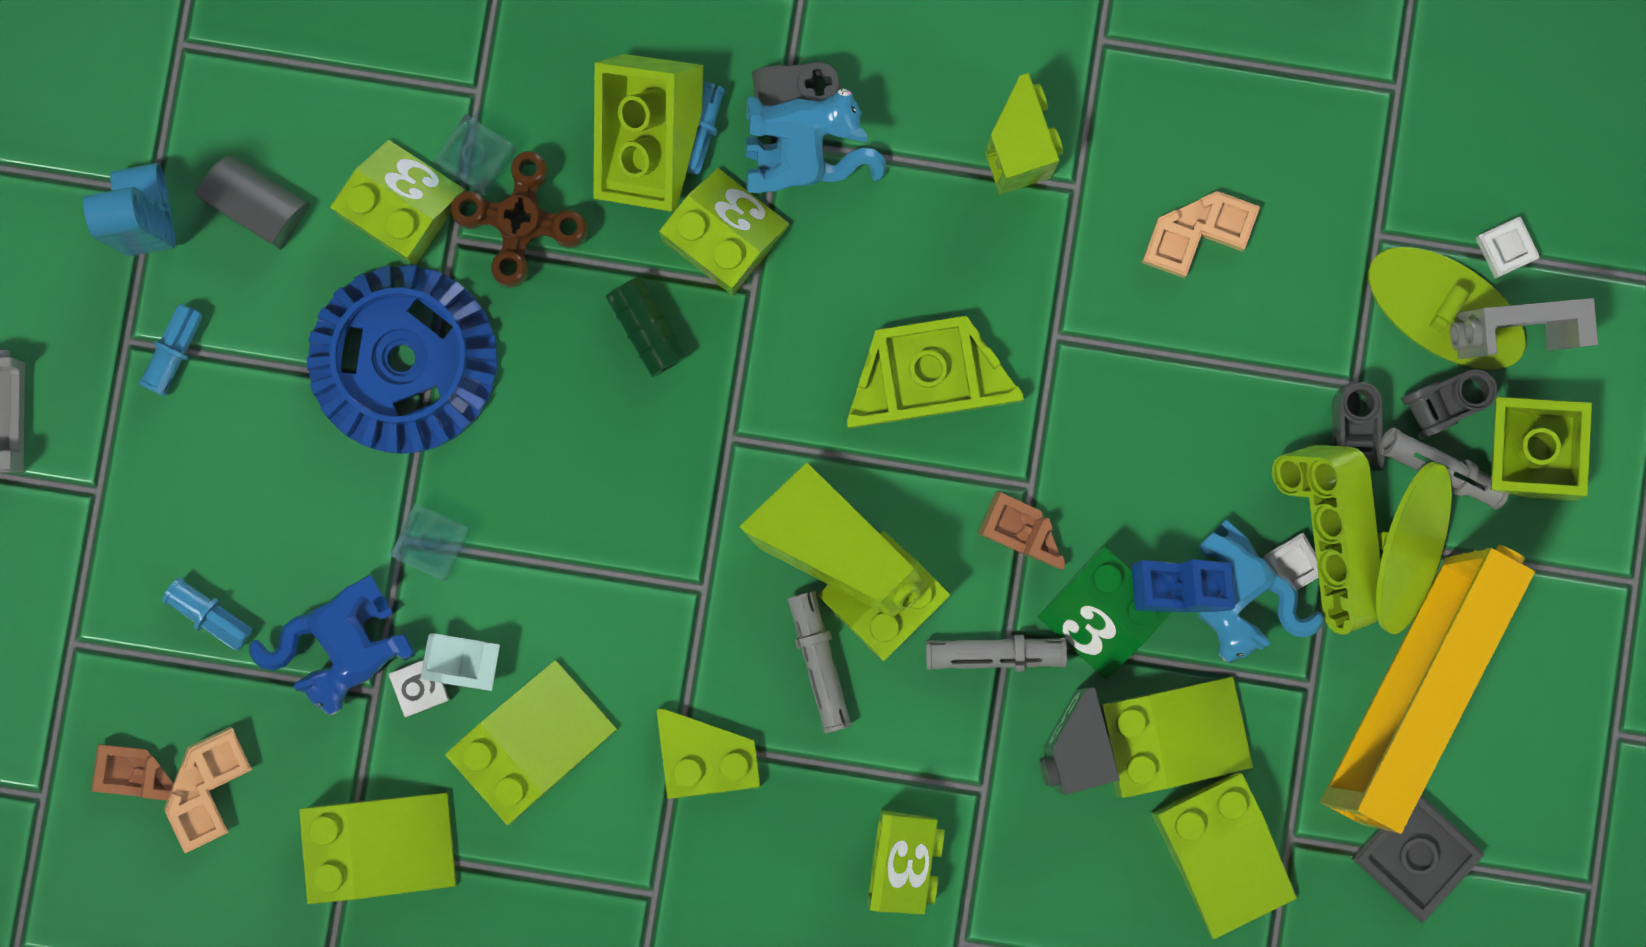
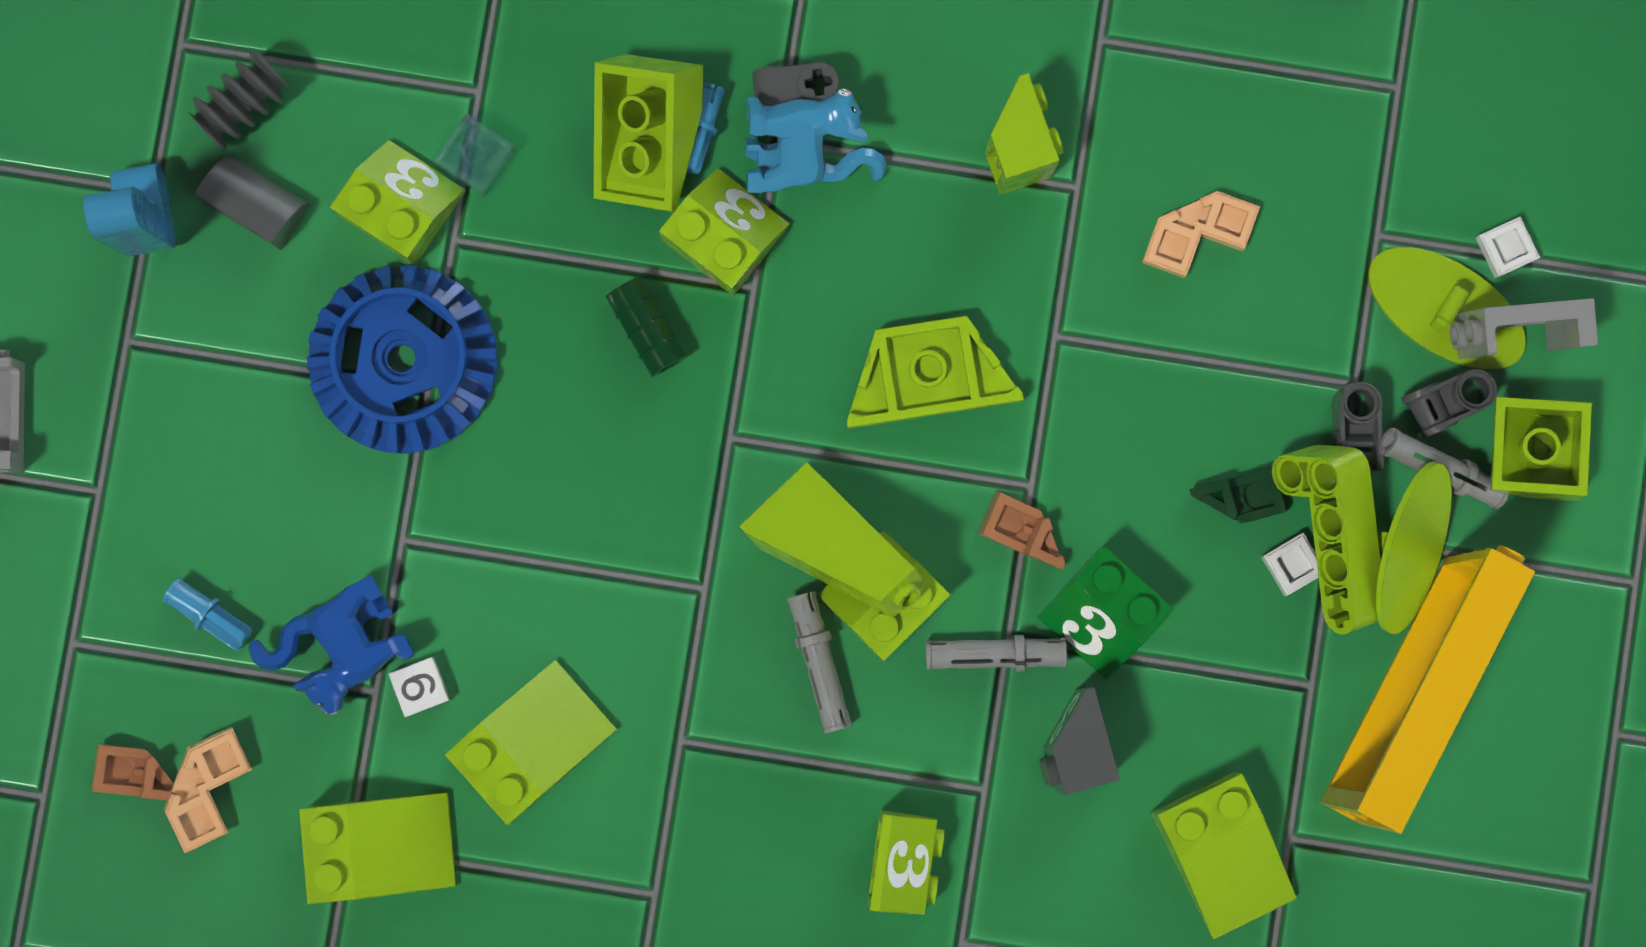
(171, 349): dark azure axle -> none
(238, 99): none -> dark grey piece
(430, 542): clear light blue piece -> none
(460, 661): light aqua panel -> none
(540, 222): reddish brown gear -> none
(704, 757): lime wing -> none
(1176, 737): lime slope -> none
(1183, 587): blue slope -> none
(1244, 497): none -> dark green slope
(1250, 579): dark azure animal -> none
(1421, 862): dark grey tile -> none

